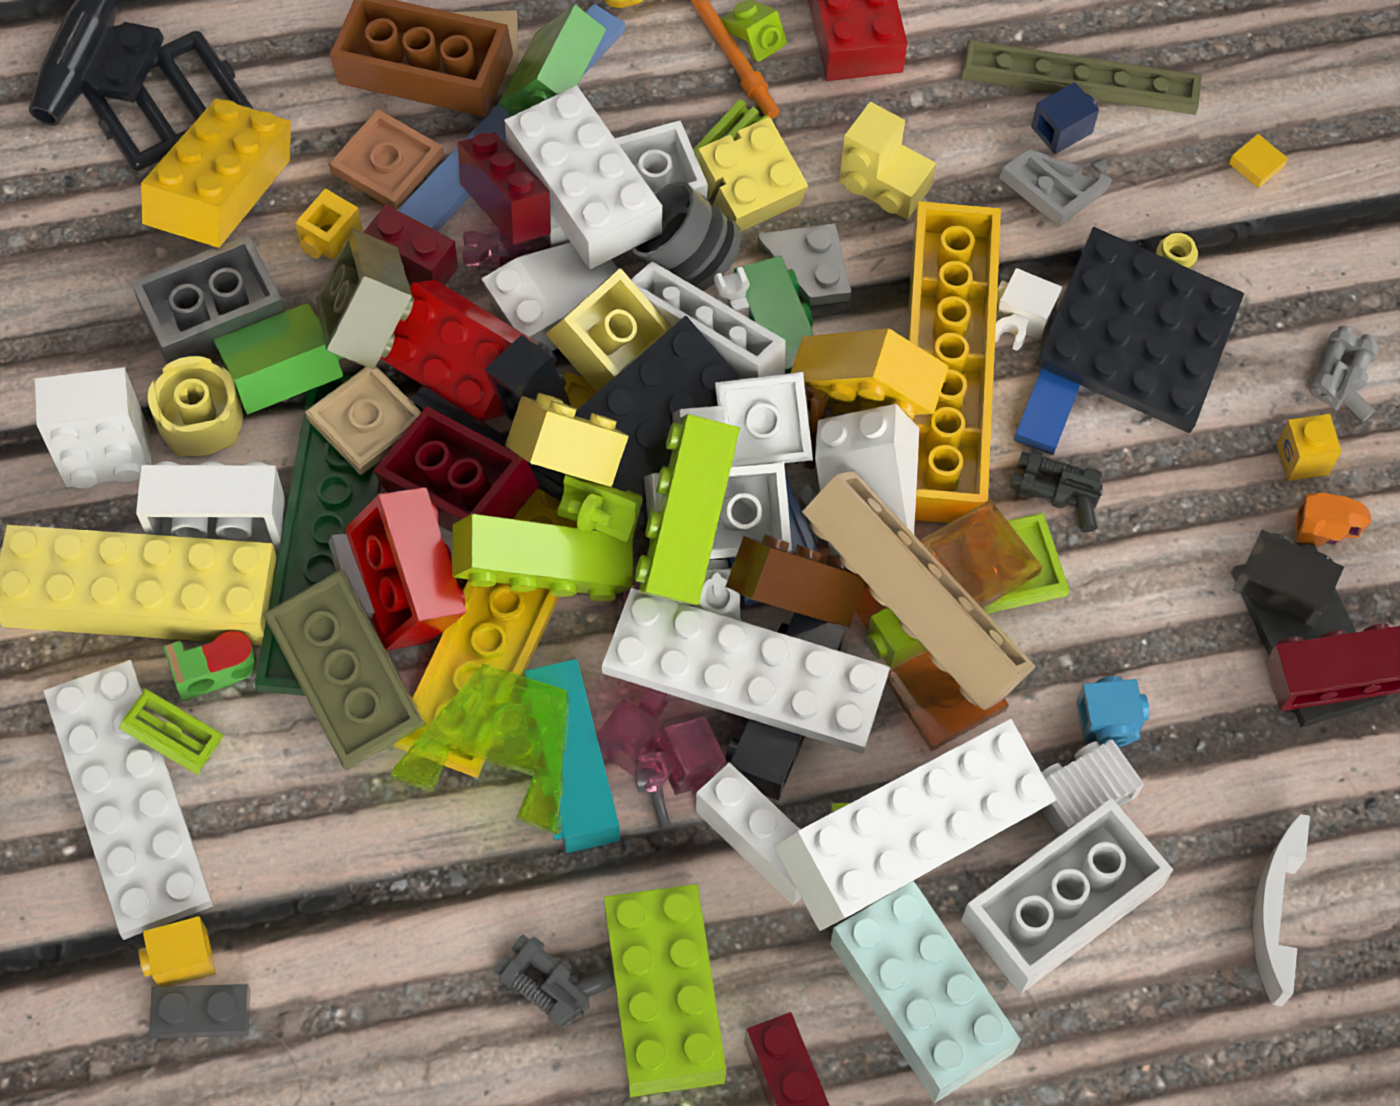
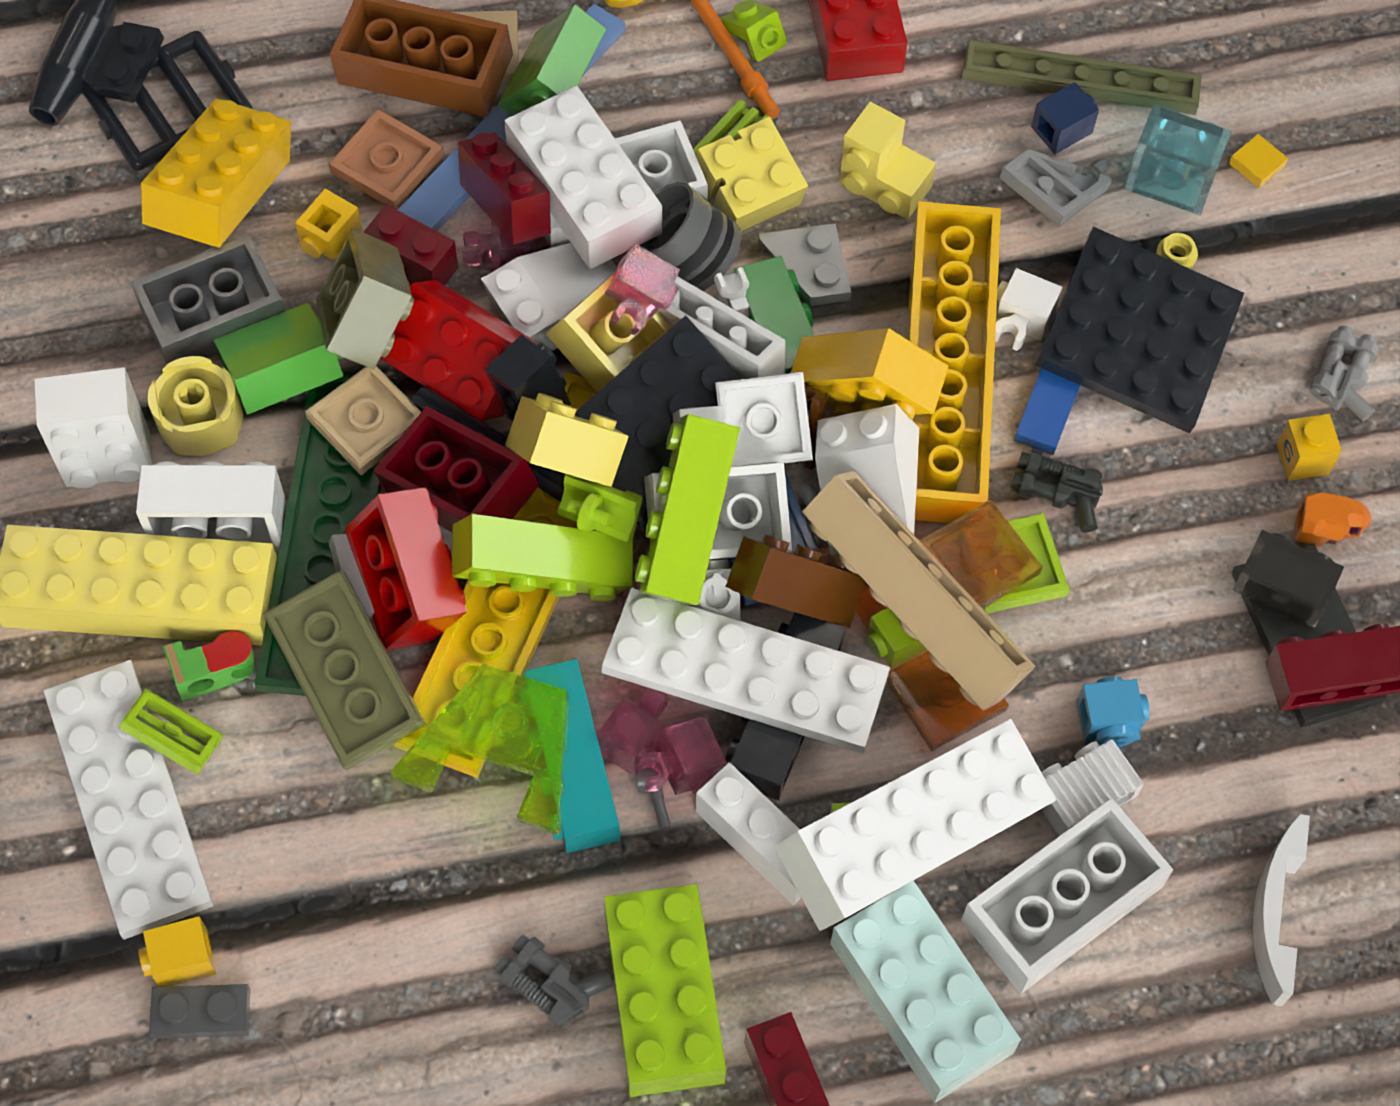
(642, 286): none -> clear pink brick
(1177, 159): none -> clear light blue brick

